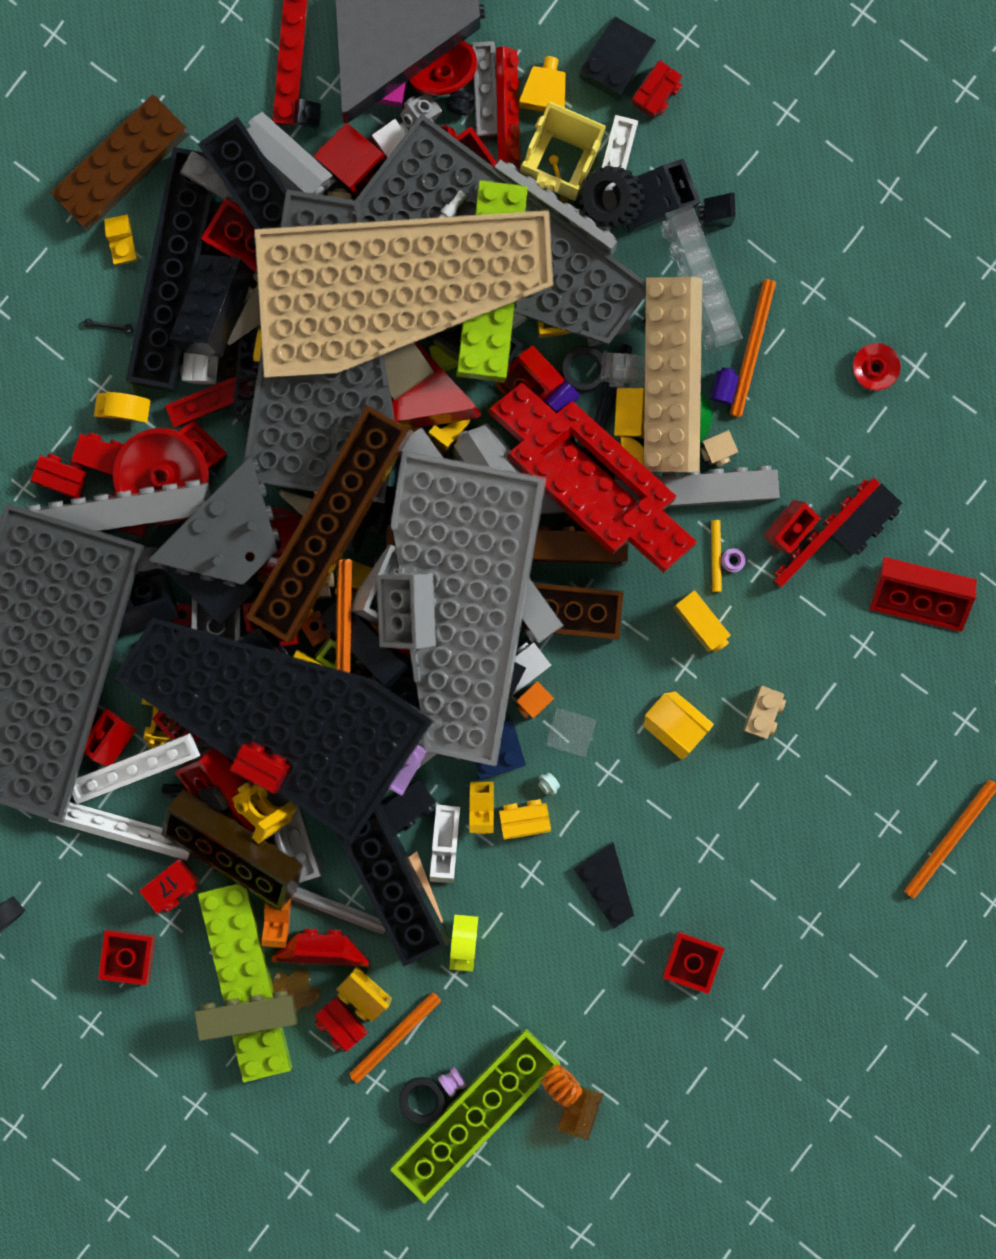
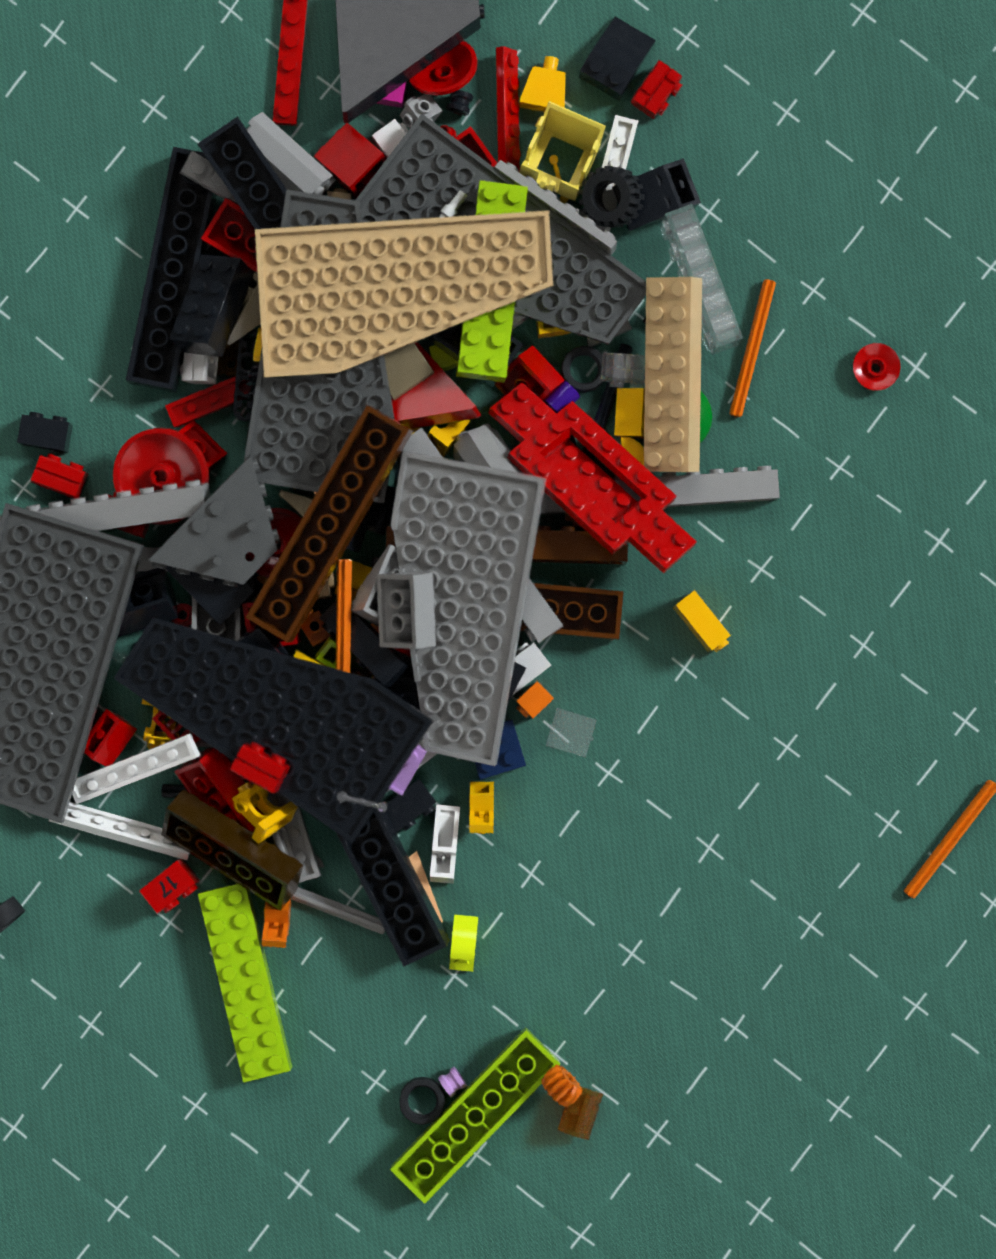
(45, 433): none -> black brick
(95, 453): red brick -> none
(120, 162): reddish brown brick -> none
(120, 239): yellow slope -> none
(122, 407): yellow brick -> none
(127, 957): red brick -> none
(128, 328): black hinge -> none
(213, 797): black tile -> none
(246, 1016): olive brick -> none
(298, 984): clear orange plate -> none
(307, 113): black plate -> none
(322, 949): red wedge -> none
(340, 1024): red brick -> none
(342, 796): none -> clear hinge
(364, 995): yellow slope -> none
(394, 1037): orange axle -> none
(485, 89): light grey tile -> none
(524, 820): yellow brick -> none
(548, 784): light aqua plate -> none
(606, 884): black wing -> none
(676, 724): yellow slope -> none
(692, 962): red brick -> none
(716, 556): yellow bar -> none
(718, 210): black slope -> none
(718, 449): tan brick -> none
(724, 386): dark purple brick -> none
(740, 557): lavender plate -> none
(763, 712): tan brick -> none
(791, 526): red brick -> none
(817, 539): red plate -> none
(867, 520): black brick -> none
(923, 594): red slope -> none

